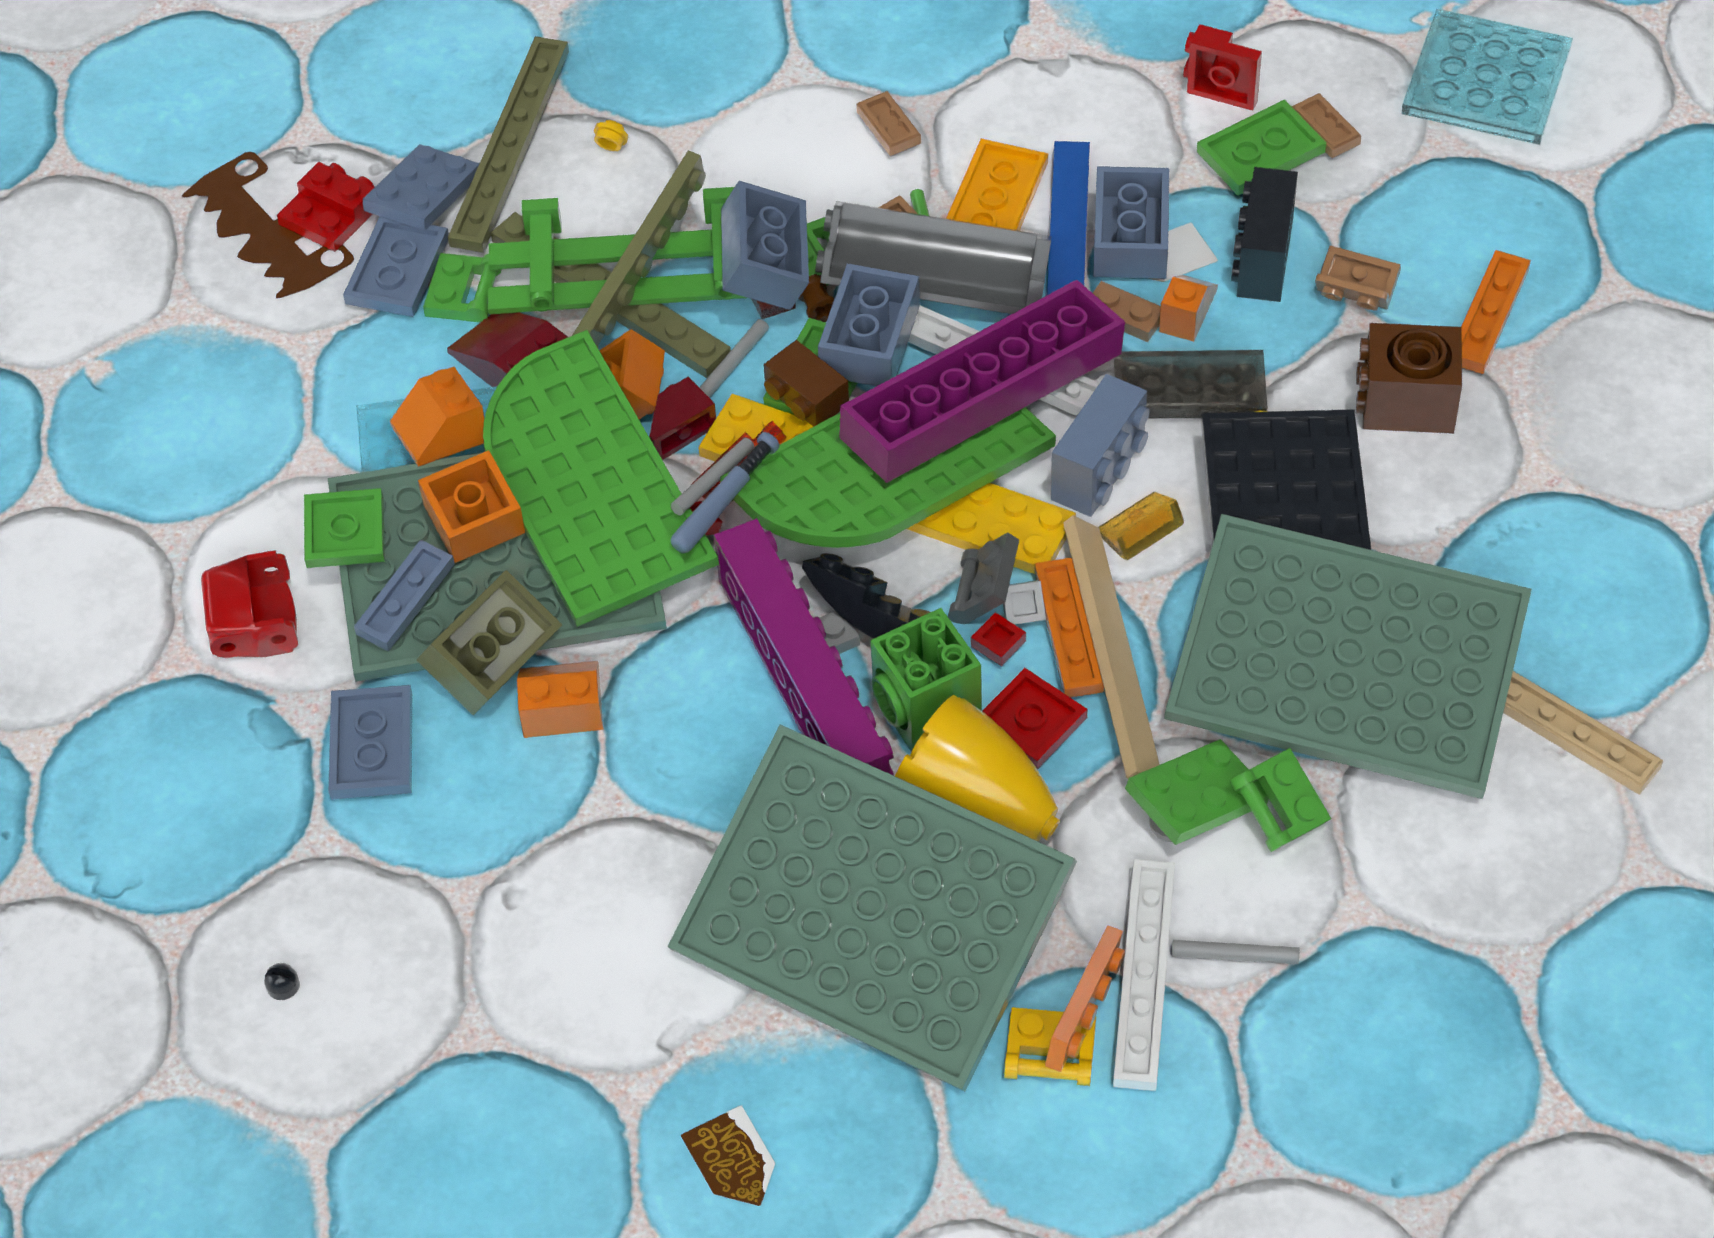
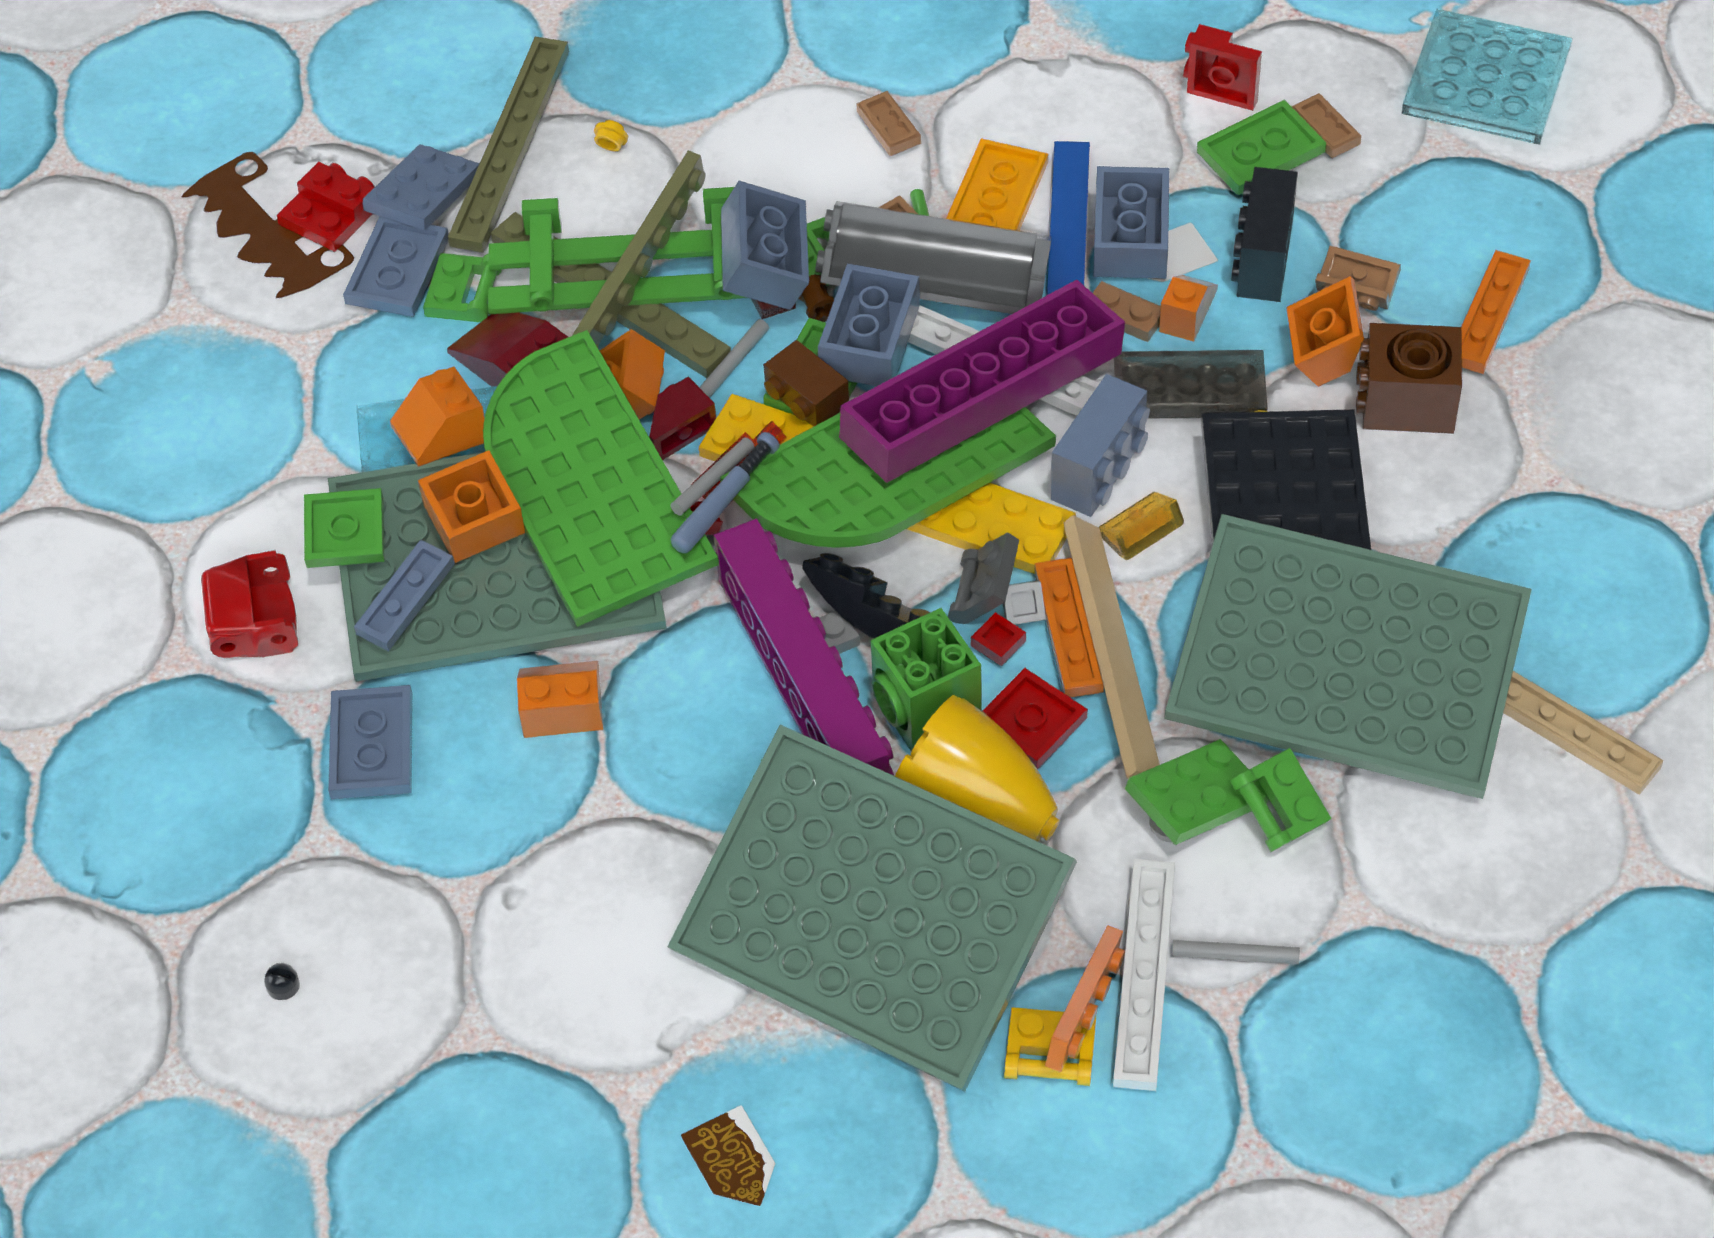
(489, 642): olive slope -> none
(1326, 332): none -> orange slope

